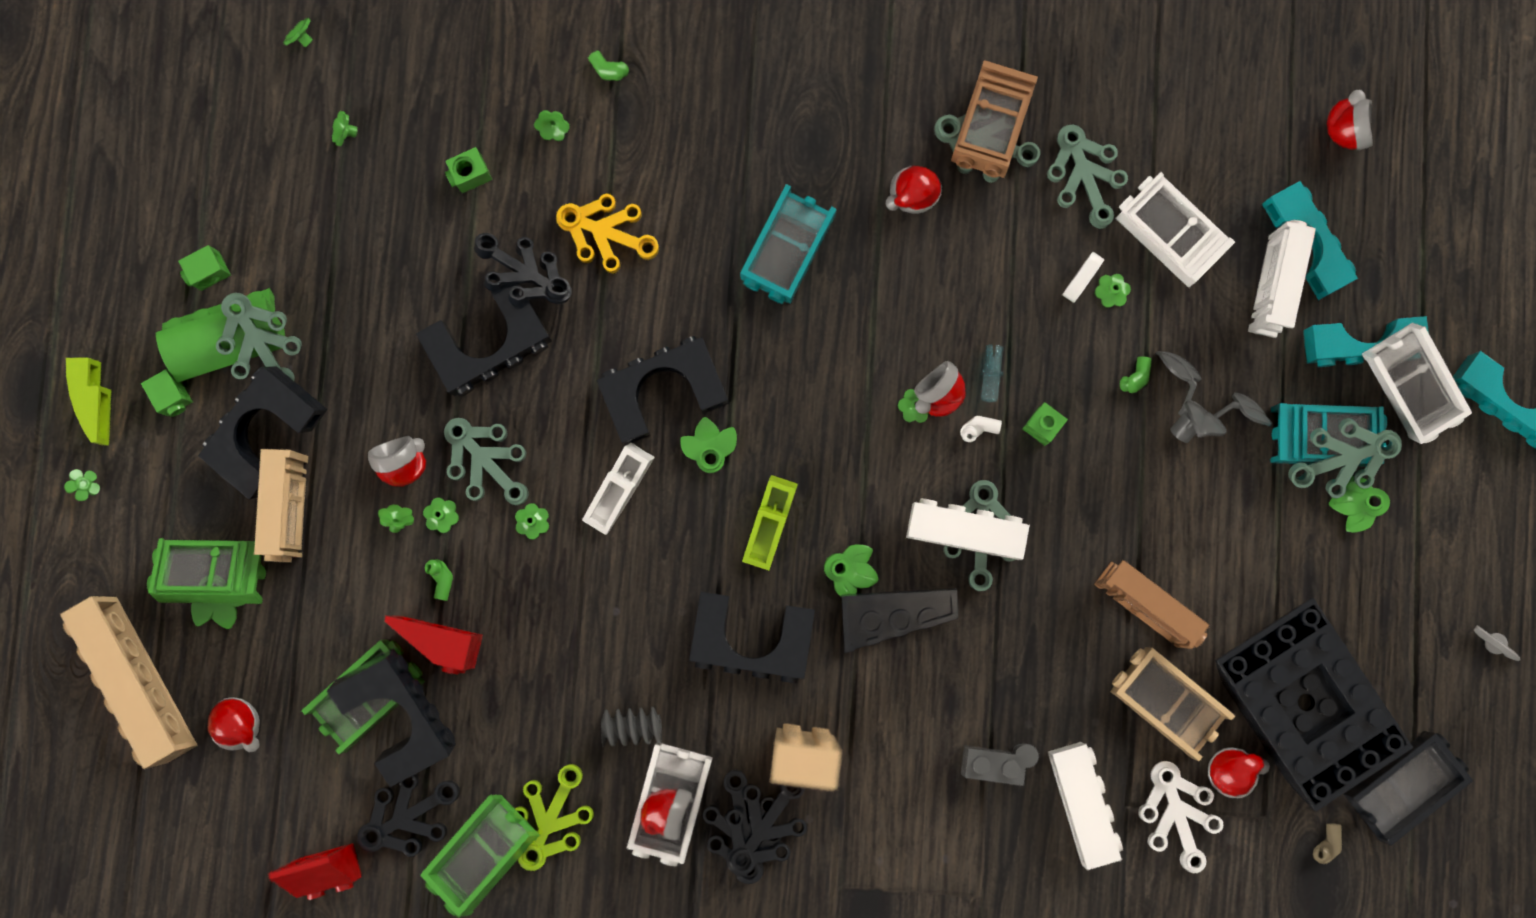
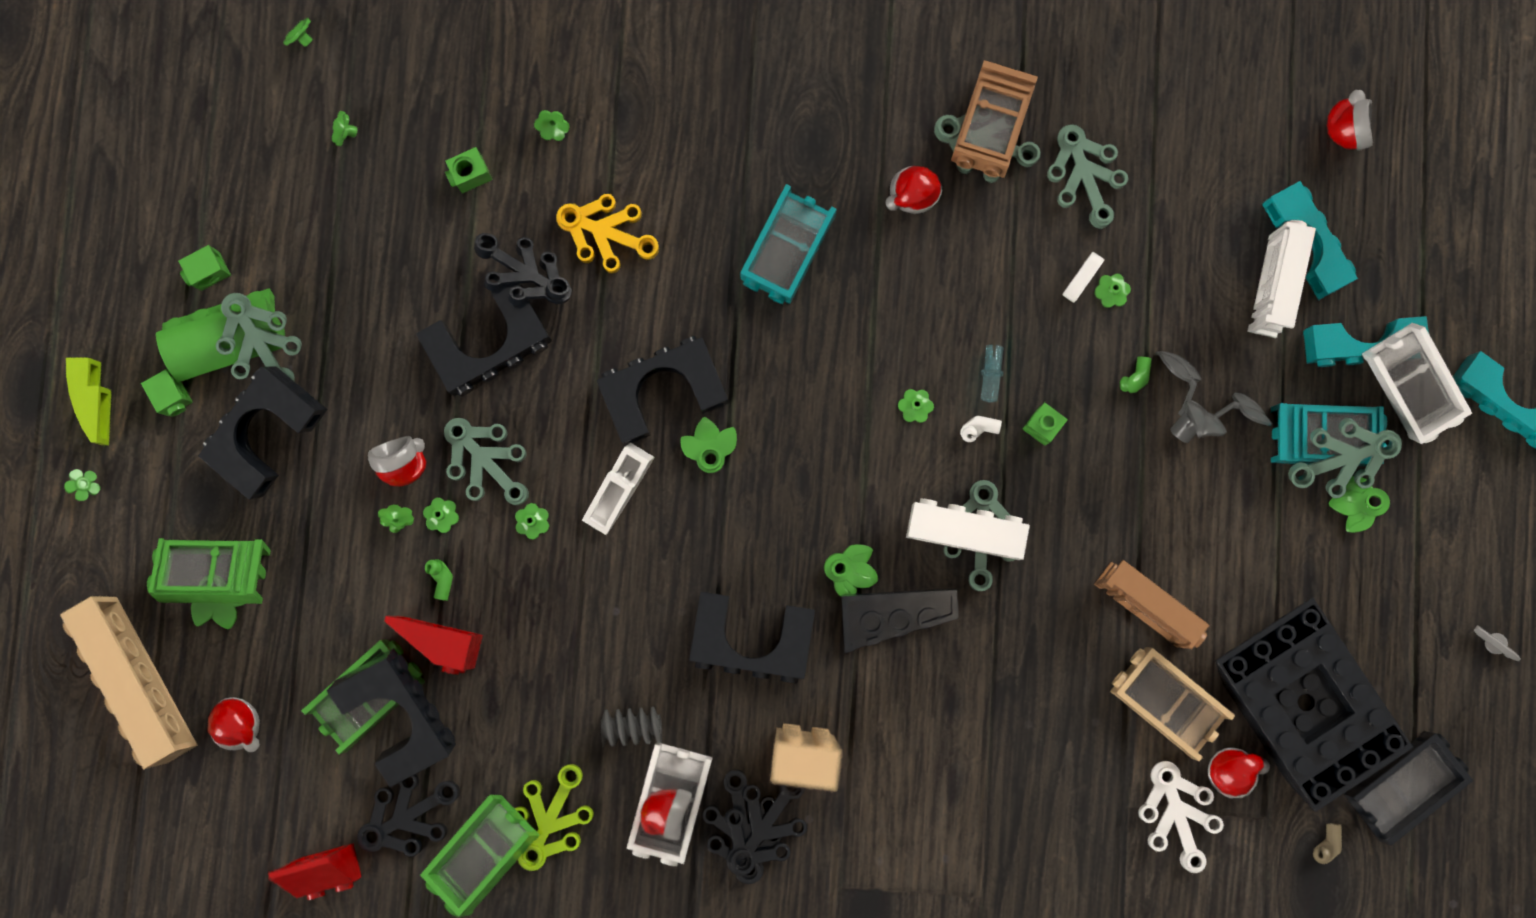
(280, 505): tan door -> none
(608, 70): bright green arm -> none
(769, 522): lime slope -> none
(940, 391): light grey piece -> none
(998, 764): dark grey hinge -> none
(1085, 806): white brick -> none
(1173, 229): white door -> none

